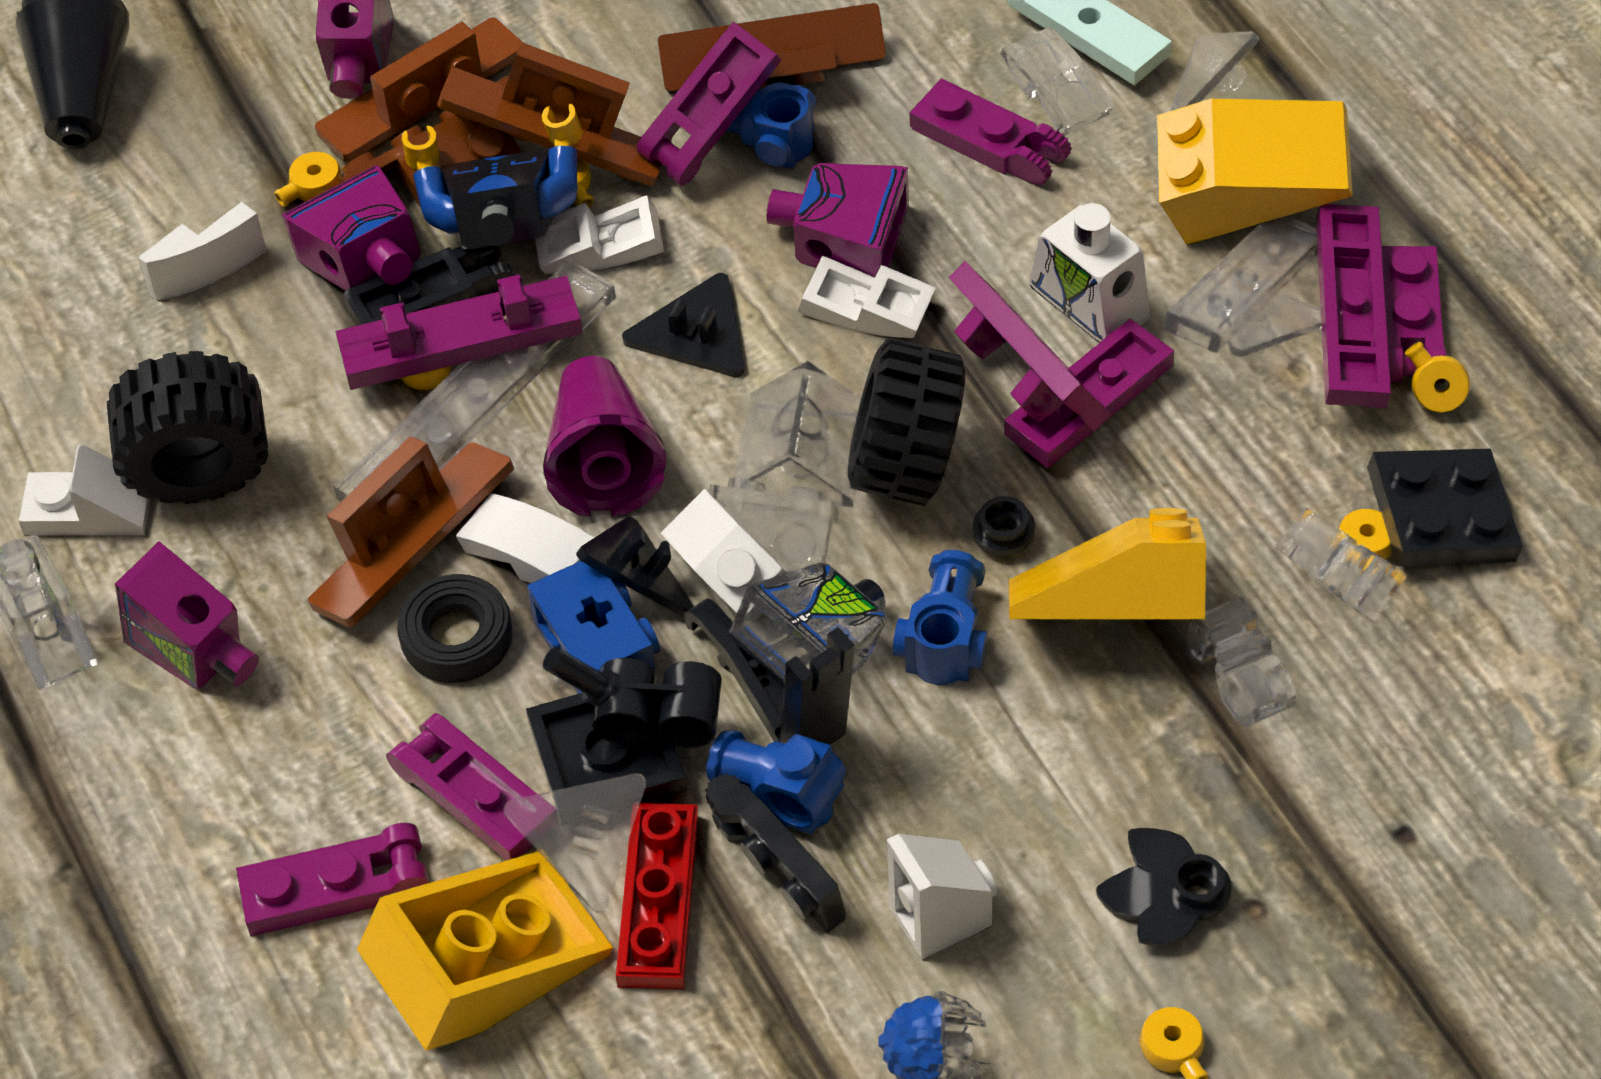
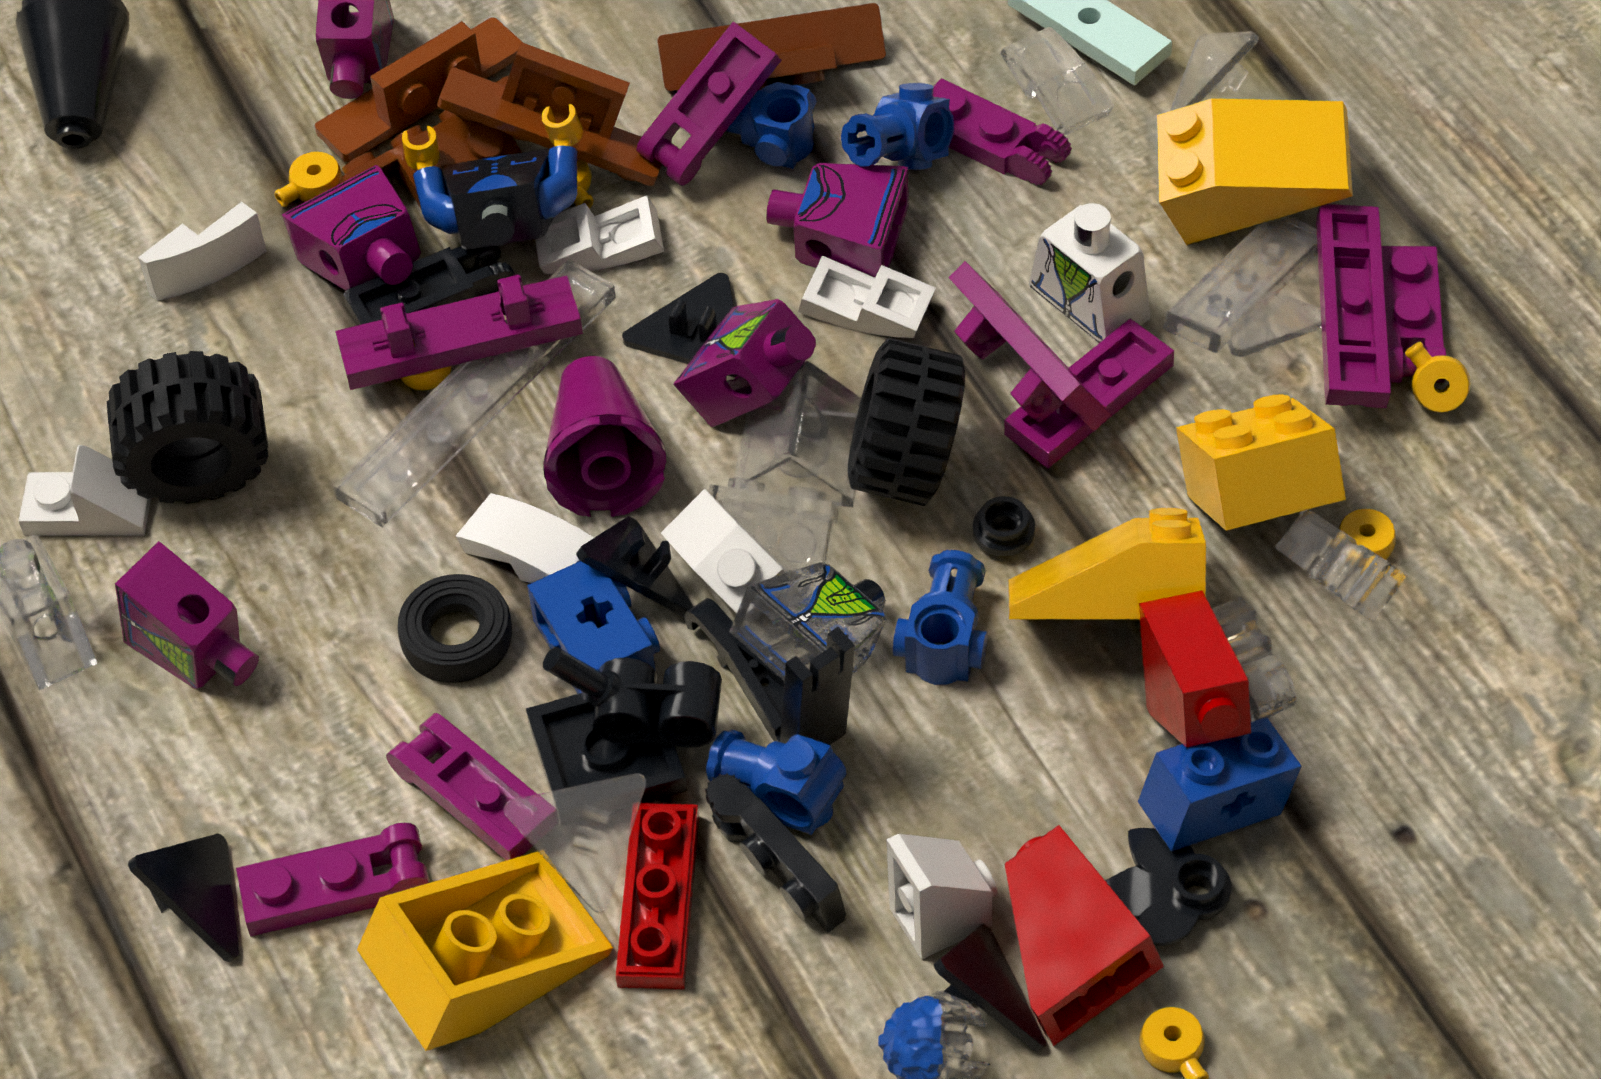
(196, 886): none -> black piece
(399, 519): dark orange bracket -> none
(758, 344): none -> magenta torso
(904, 128): none -> blue connector
(984, 978): none -> black piece
(1073, 935): none -> red slope
(1192, 671): none -> red slope
(1218, 785): none -> blue brick
(1260, 462): none -> yellow brick
(1444, 507): black plate -> none

